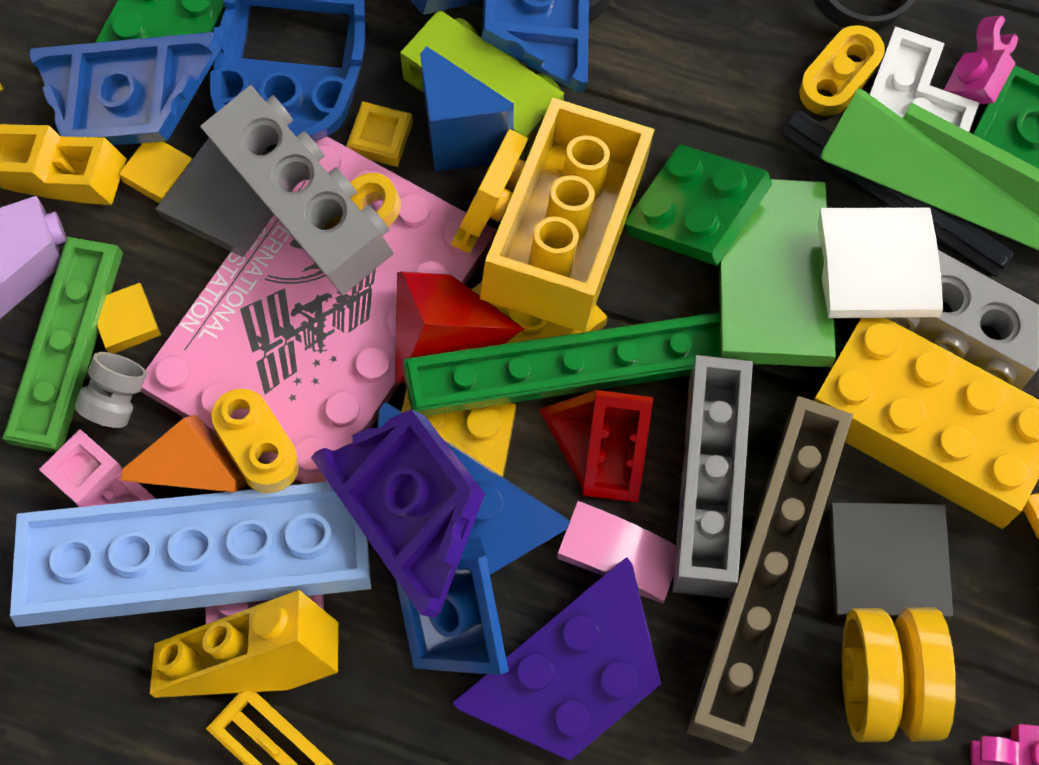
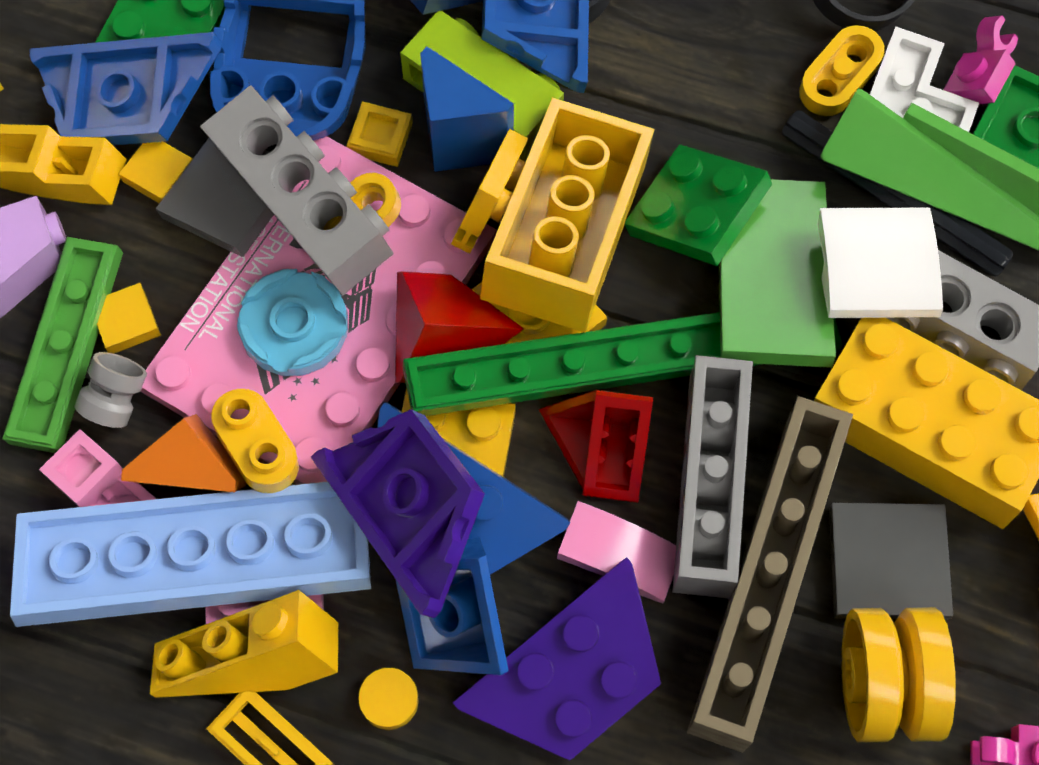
(293, 322): none -> medium azure tile
(388, 698): none -> yellow tile

